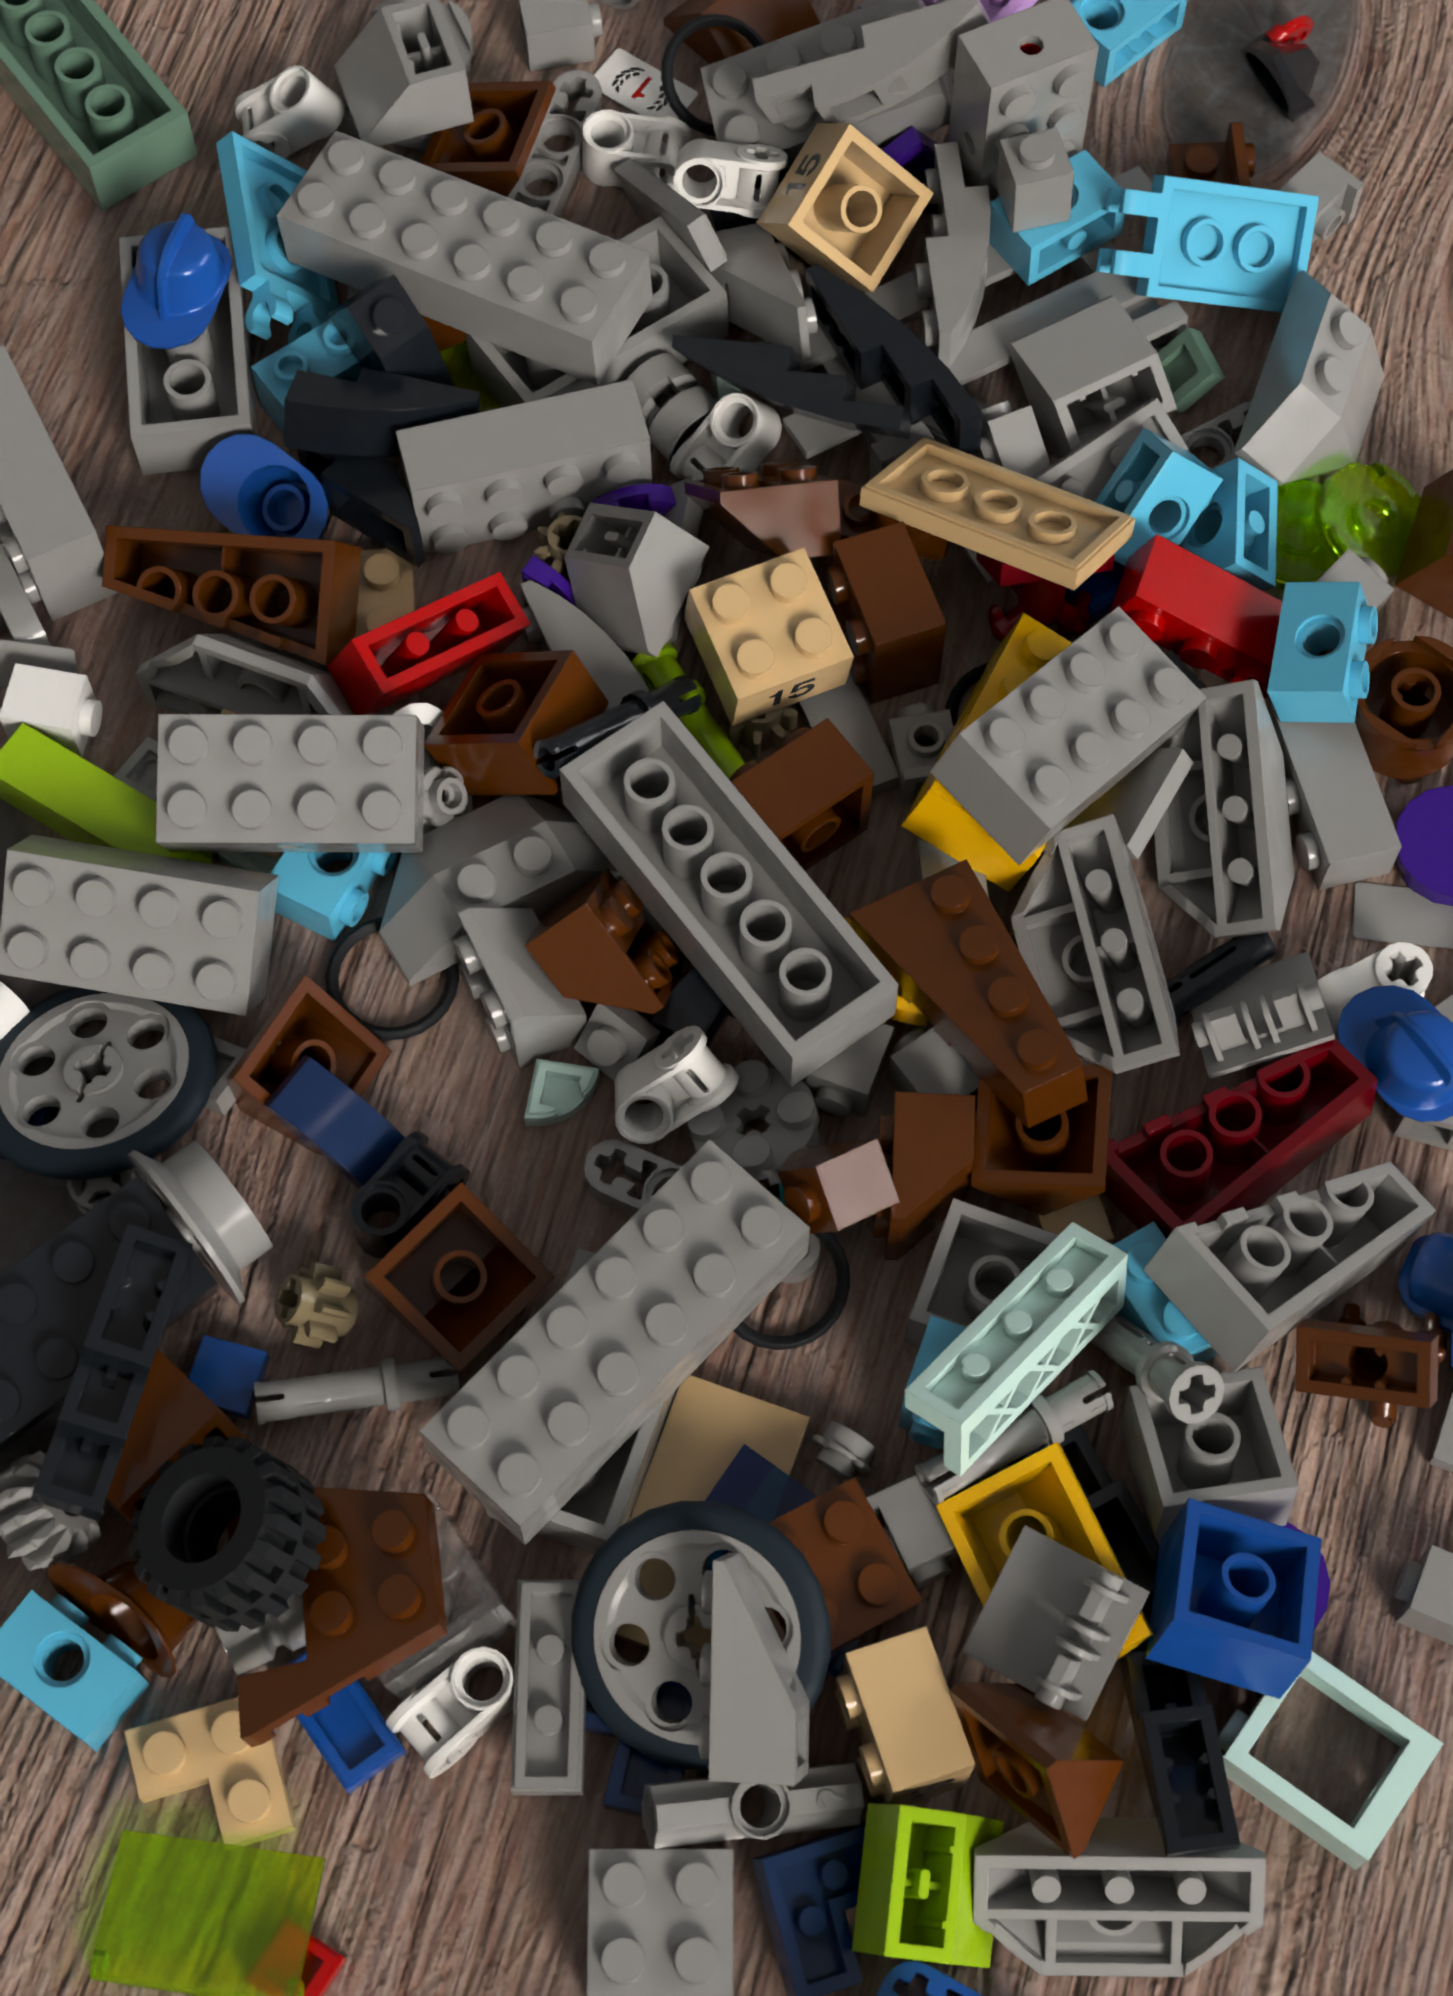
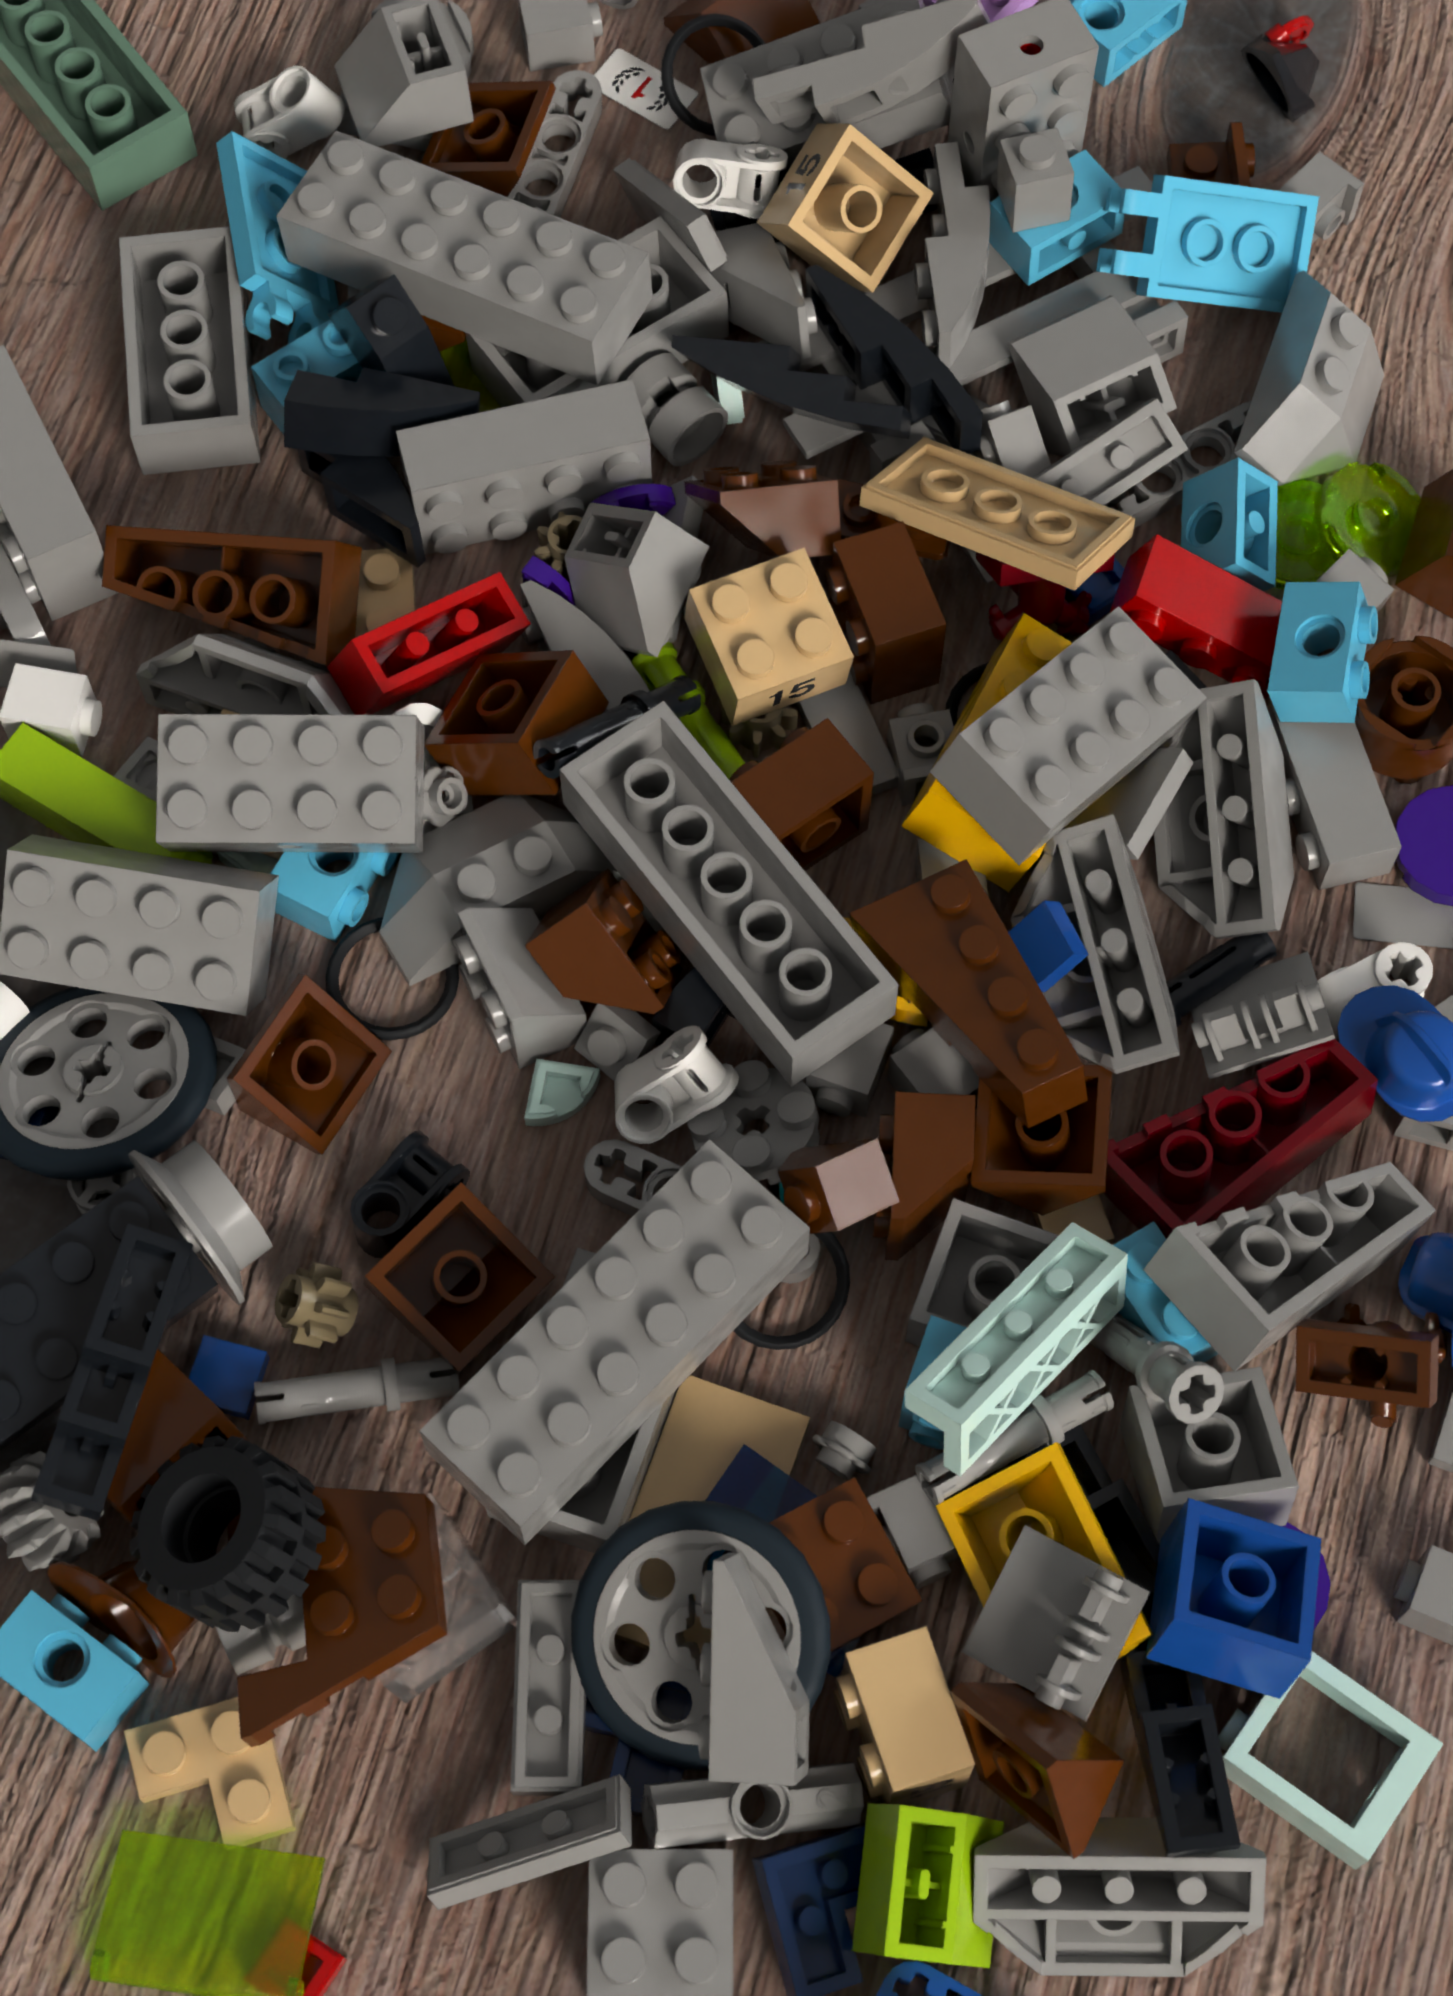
(175, 284): blue piece -> none
(262, 490): blue piece -> none
(334, 1121): dark blue slope -> none
(352, 1735): blue tile -> none
(452, 1710): white piece -> none
(529, 1842): none -> light grey tile
(616, 136): white piece -> none
(719, 442): white piece -> none
(912, 150): dark purple tile -> none
(1048, 943): none -> blue tile
(1160, 489): medium azure brick -> none
(1189, 368): sand green plate -> none

